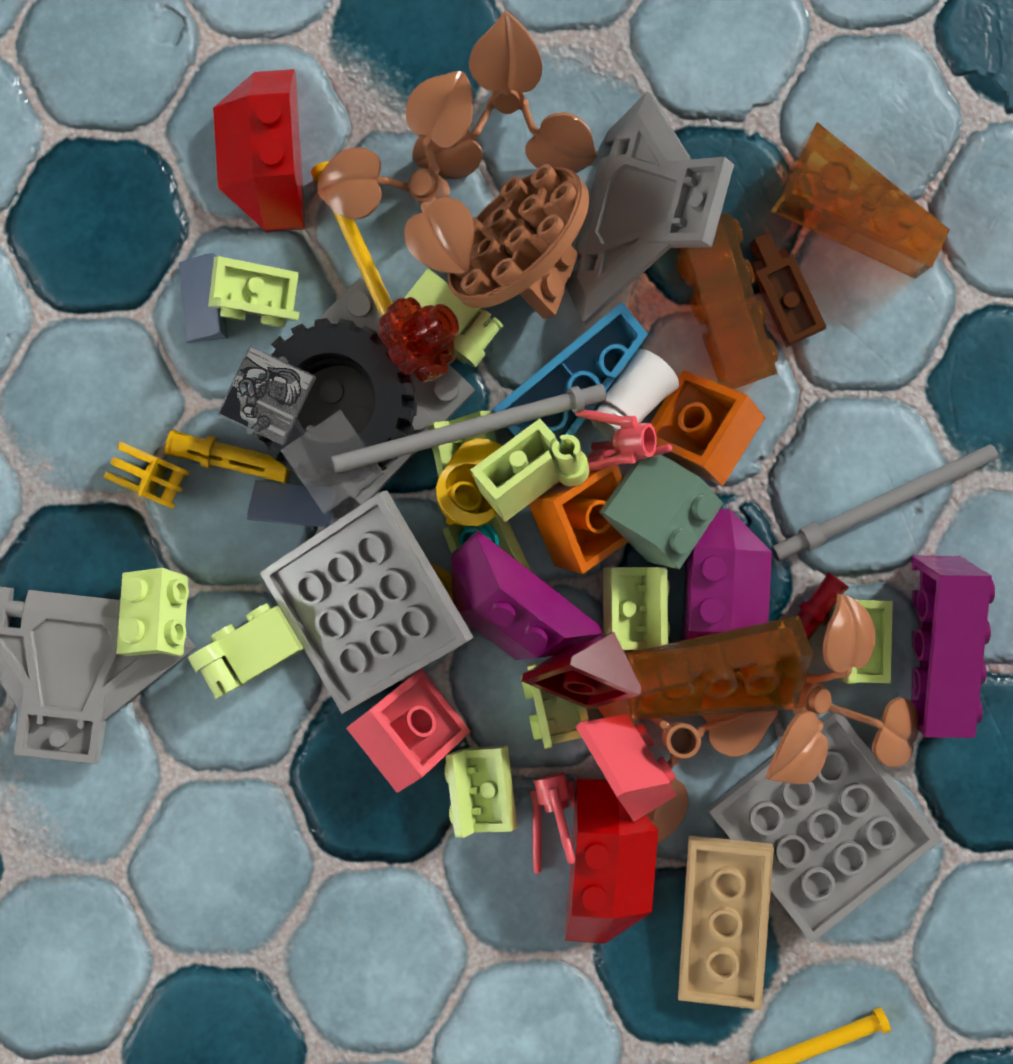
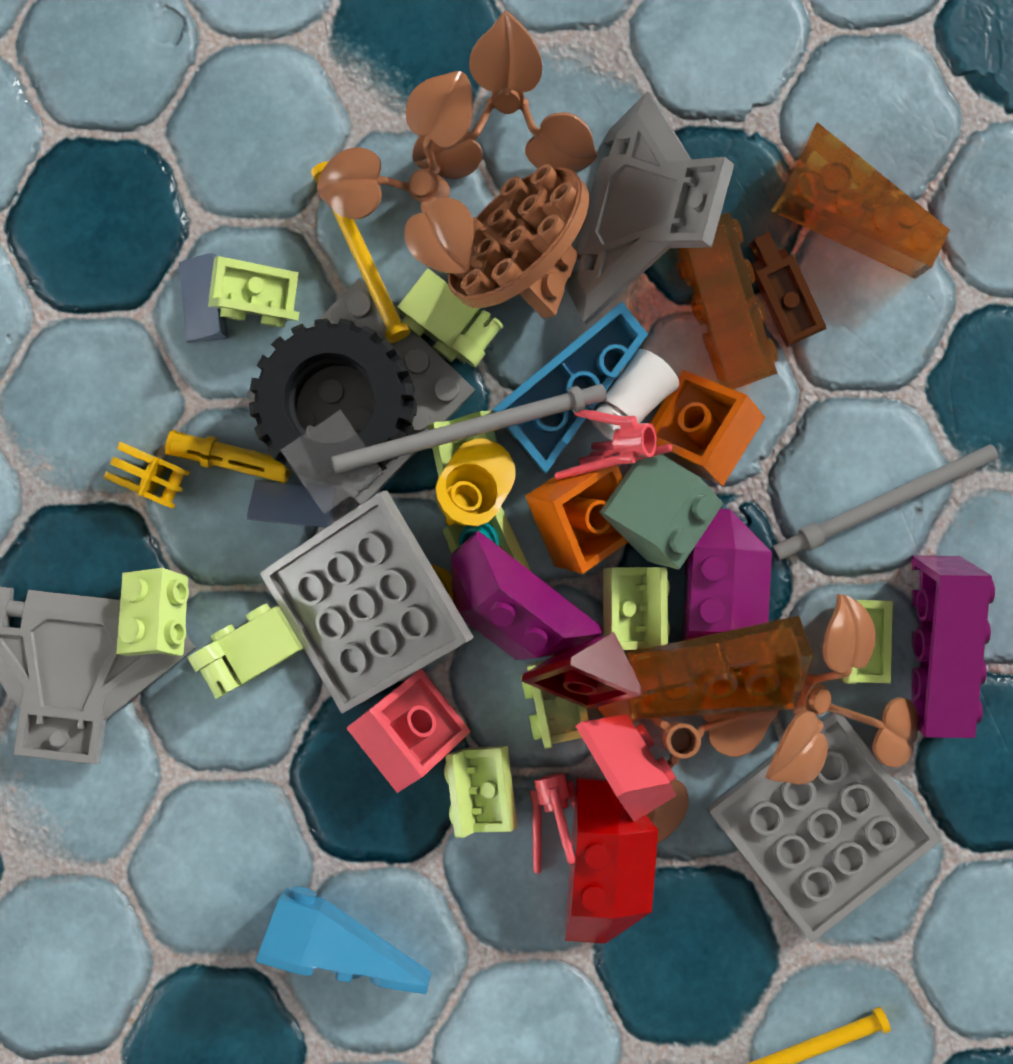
(261, 150): red wedge -> none
(266, 395): piece -> none
(316, 934): none -> dark azure wedge
(419, 337): clear red plant -> none
(529, 468): yellowish green hinge -> none
(725, 922): tan tile -> none
(820, 603): dark red pin -> none

